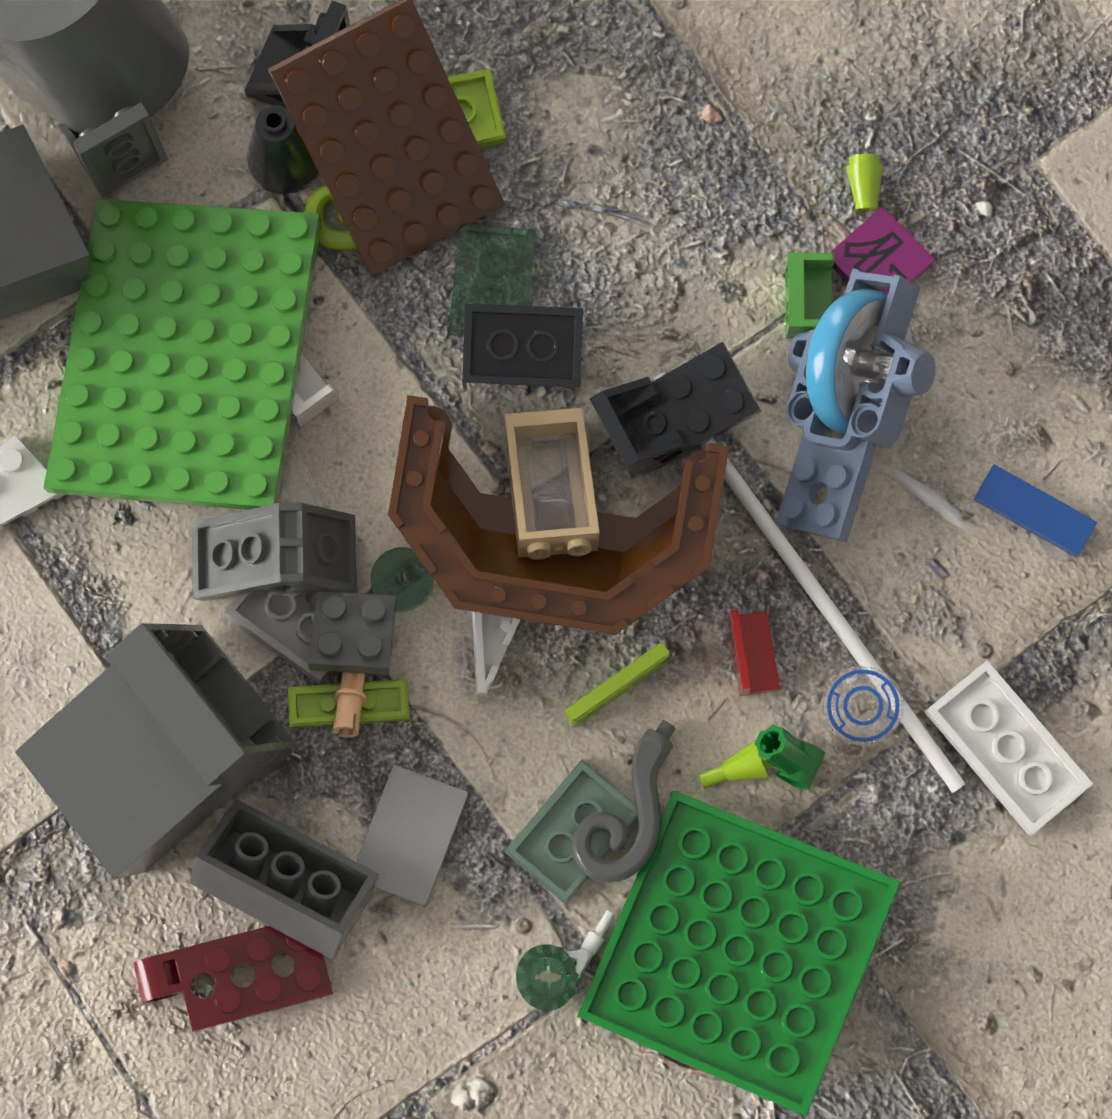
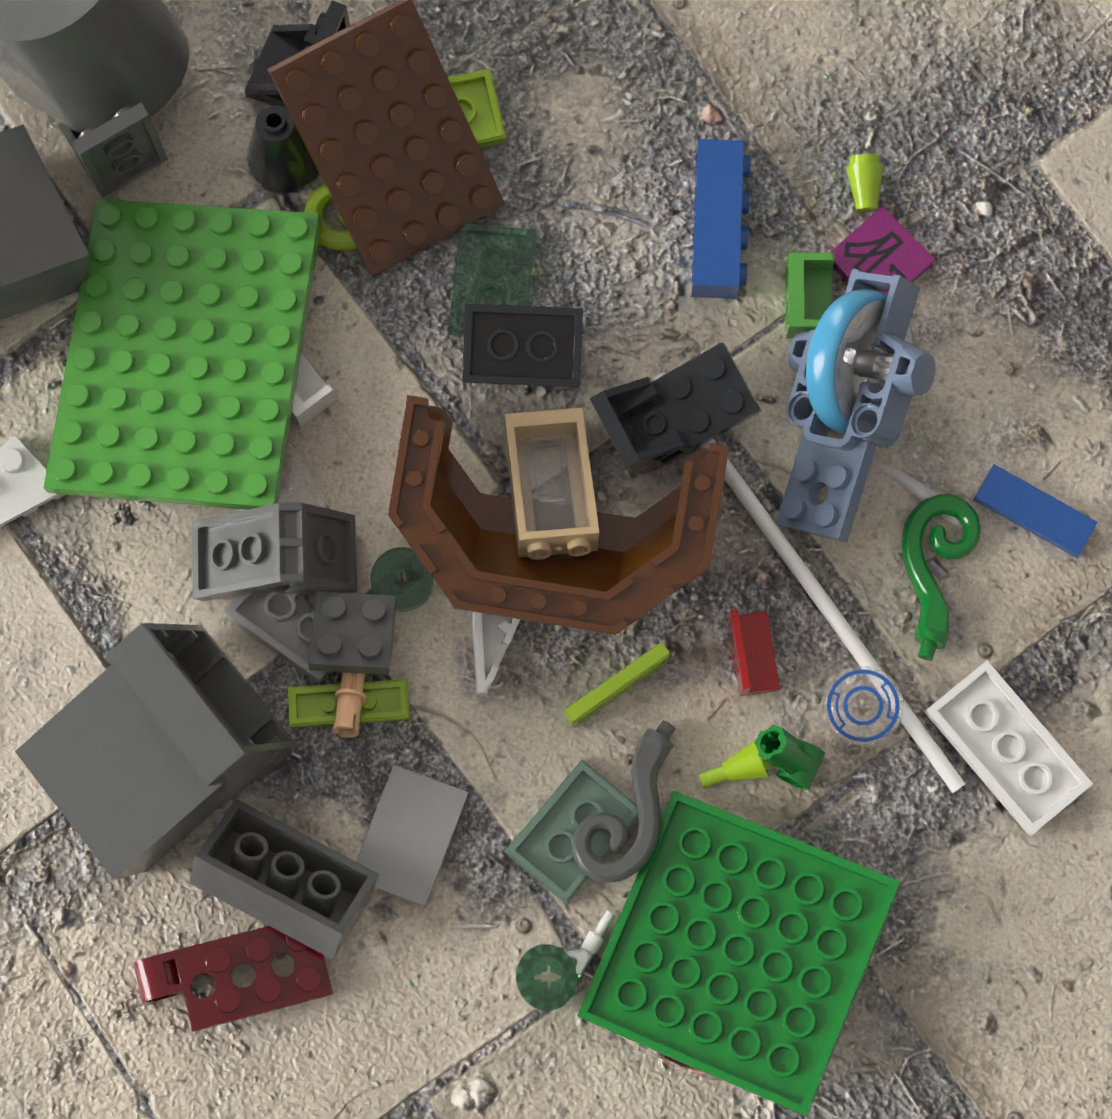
(718, 219): none -> blue brick
(934, 613): none -> green plant

